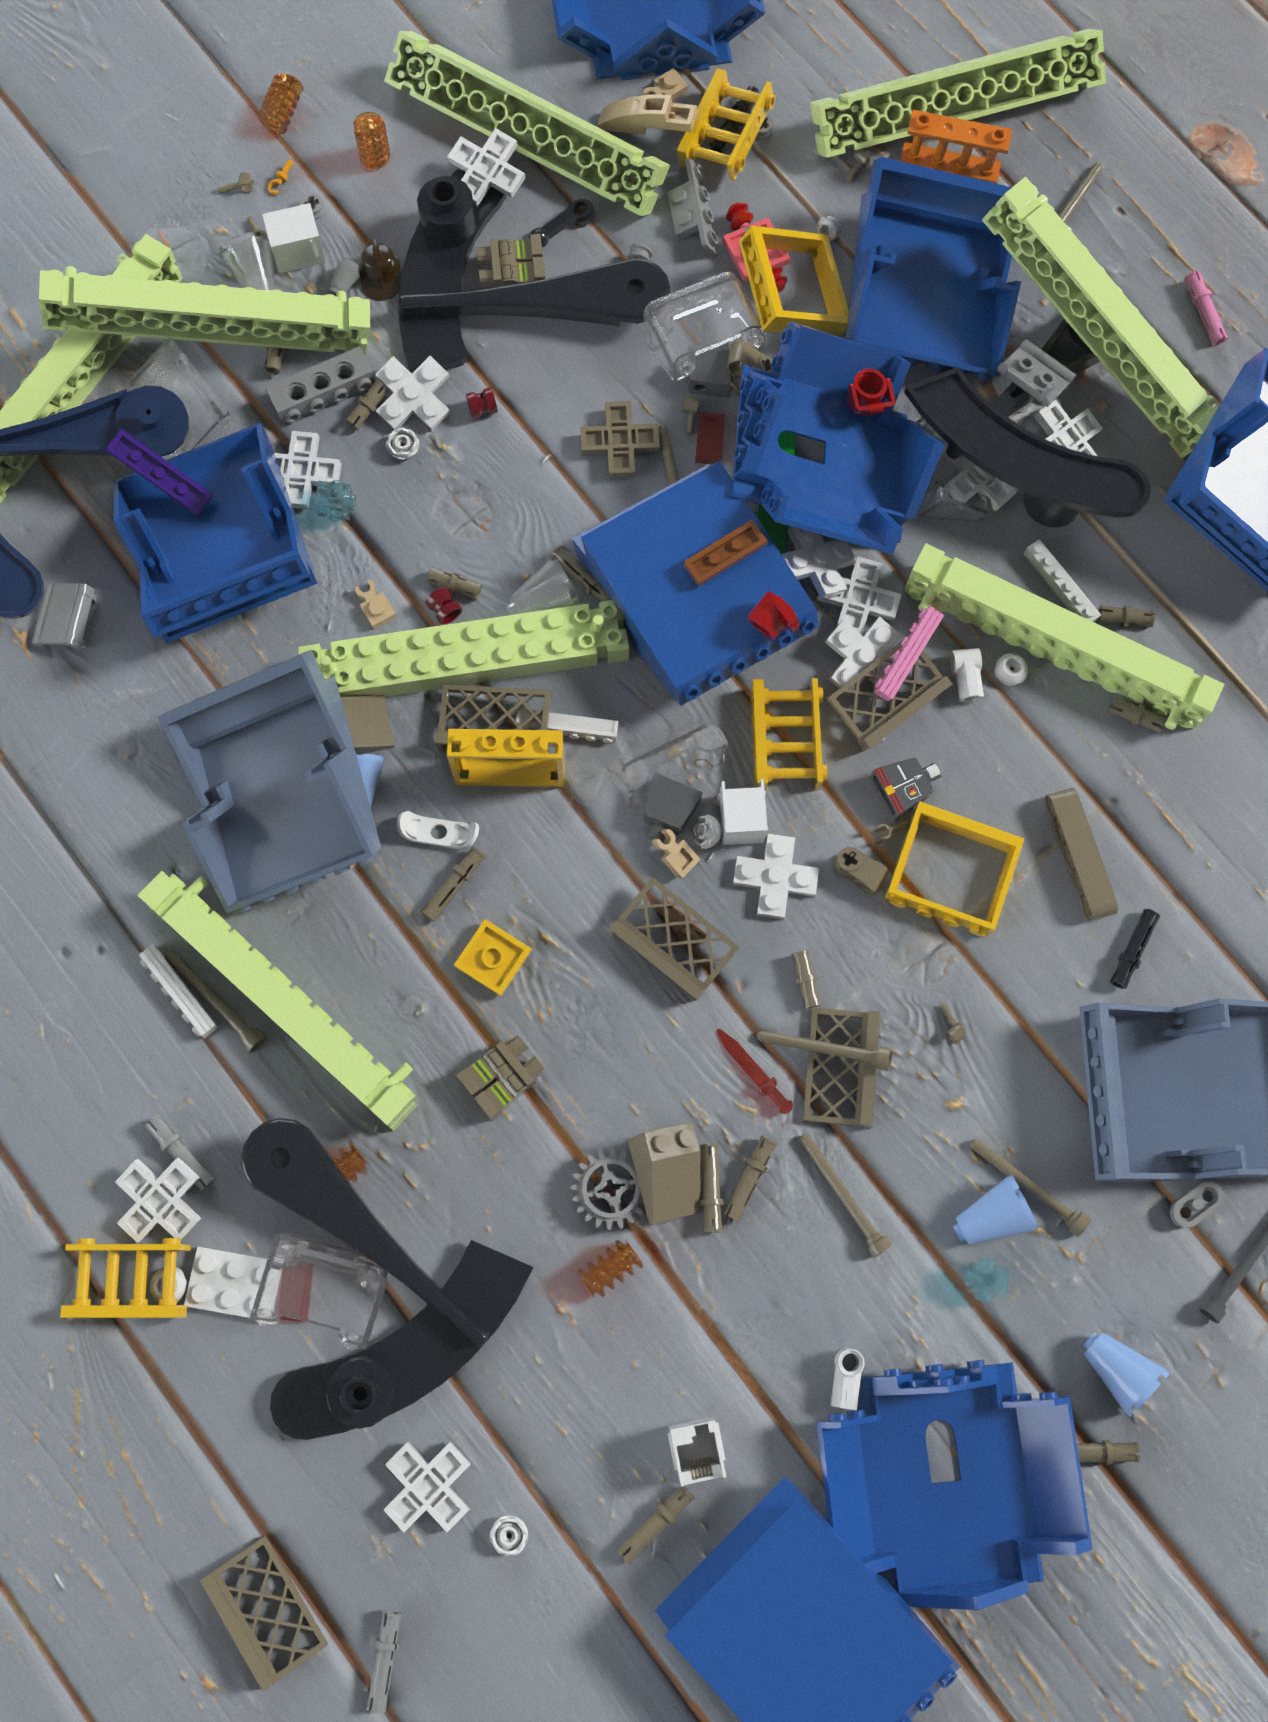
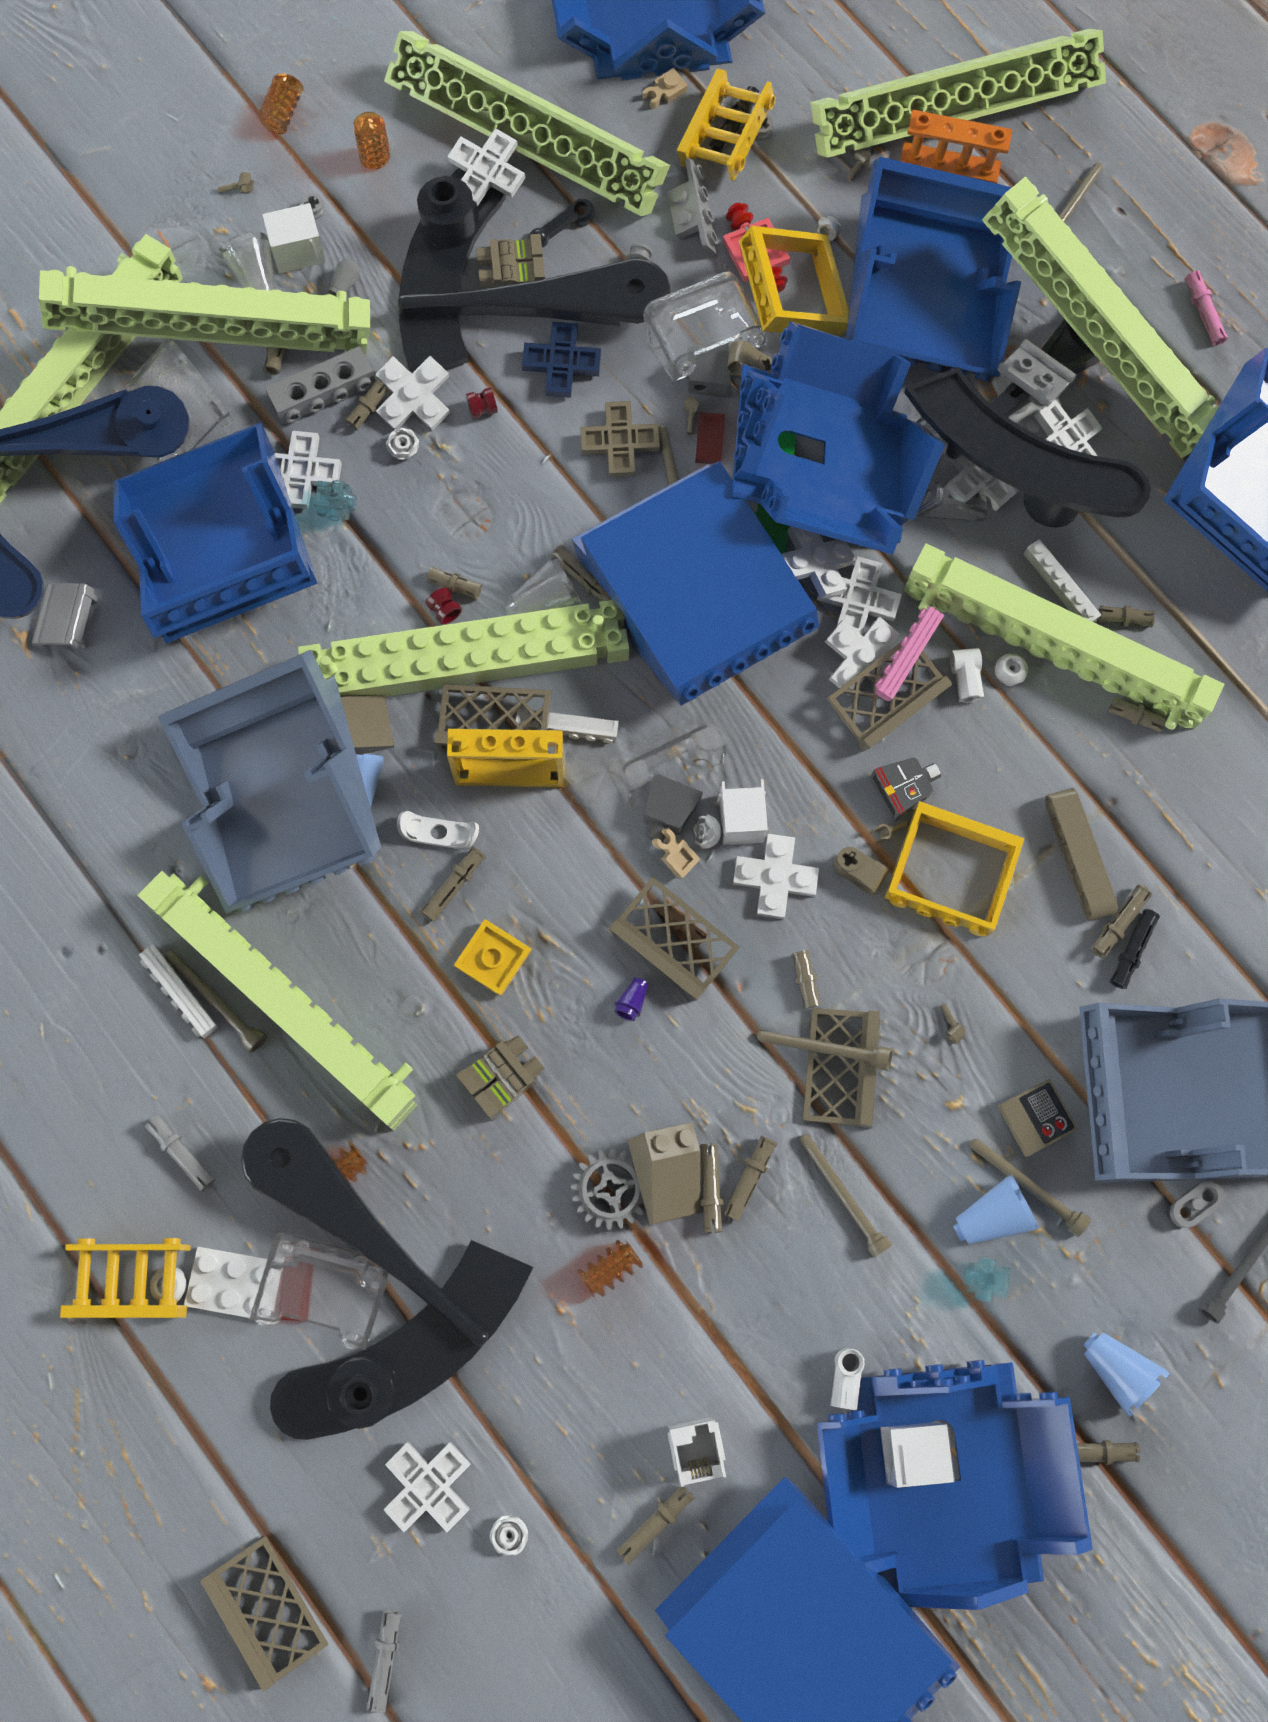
(158, 1200): white plate -> none
(159, 472): dark purple tile -> none
(256, 231): dark tan hand -> none
(281, 176): light orange hand -> none
(376, 607): tan plate -> none
(379, 271): dark brown piece -> none
(561, 359): none -> dark blue plate
(631, 1001): none -> dark purple cone
(647, 111): tan slope -> none
(725, 553): dark orange plate -> none
(763, 722): yellow fence -> none
(766, 1085): clear red sword -> none
(773, 615): red piece -> none
(868, 391): red piece -> none
(916, 1454): none -> white piece
(1037, 1117): none -> slope
(1117, 926): none -> dark tan pin

